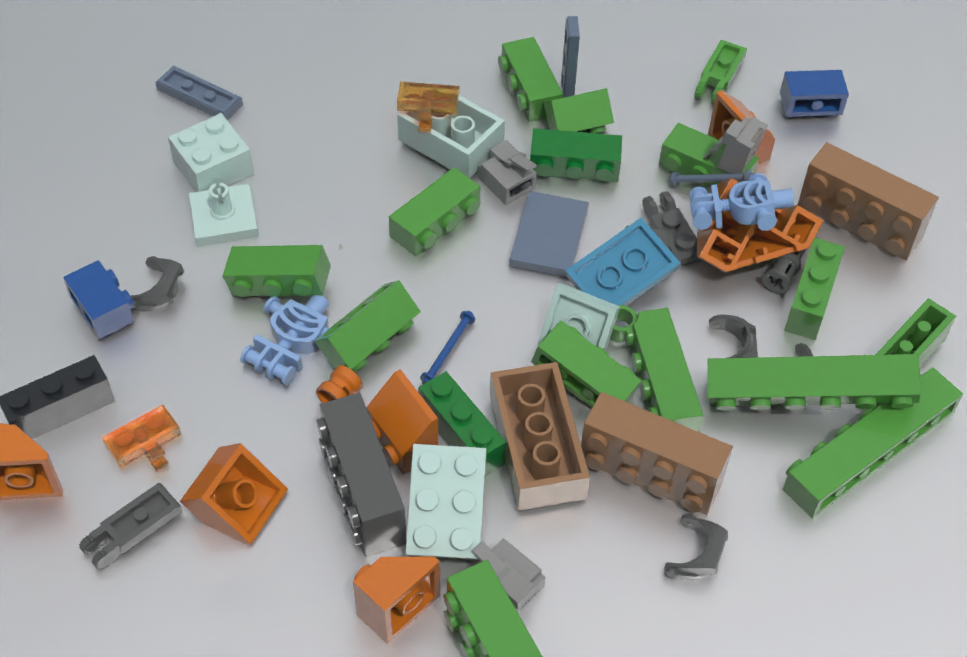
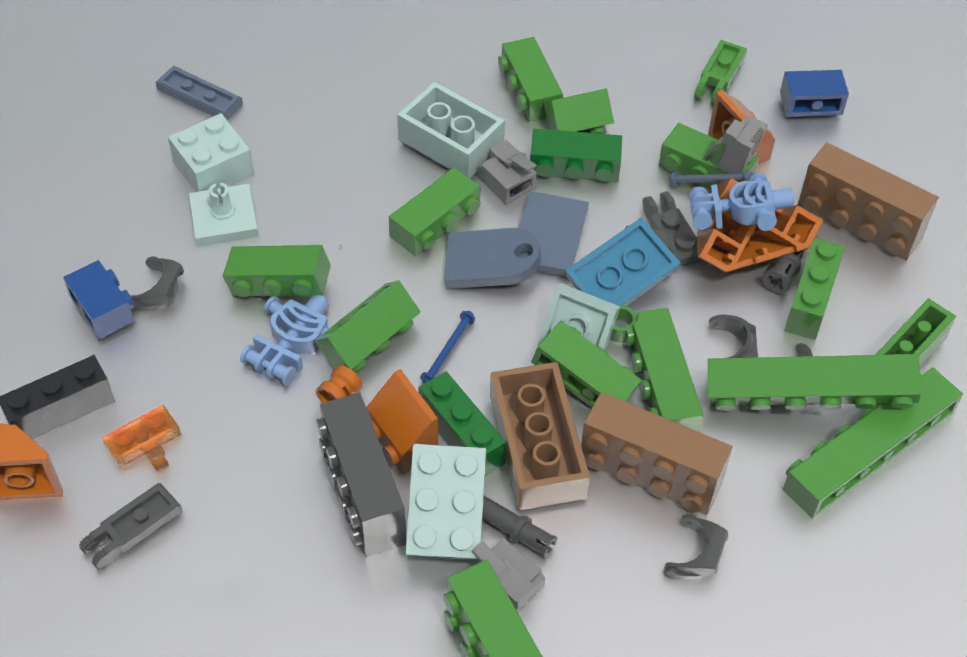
(234, 493): orange slope -> none
(395, 592): orange slope -> none
(427, 100): clear orange plate -> none
(490, 257): none -> sand blue tile
(518, 527): none -> dark grey pin
(570, 56): sand blue tile -> none

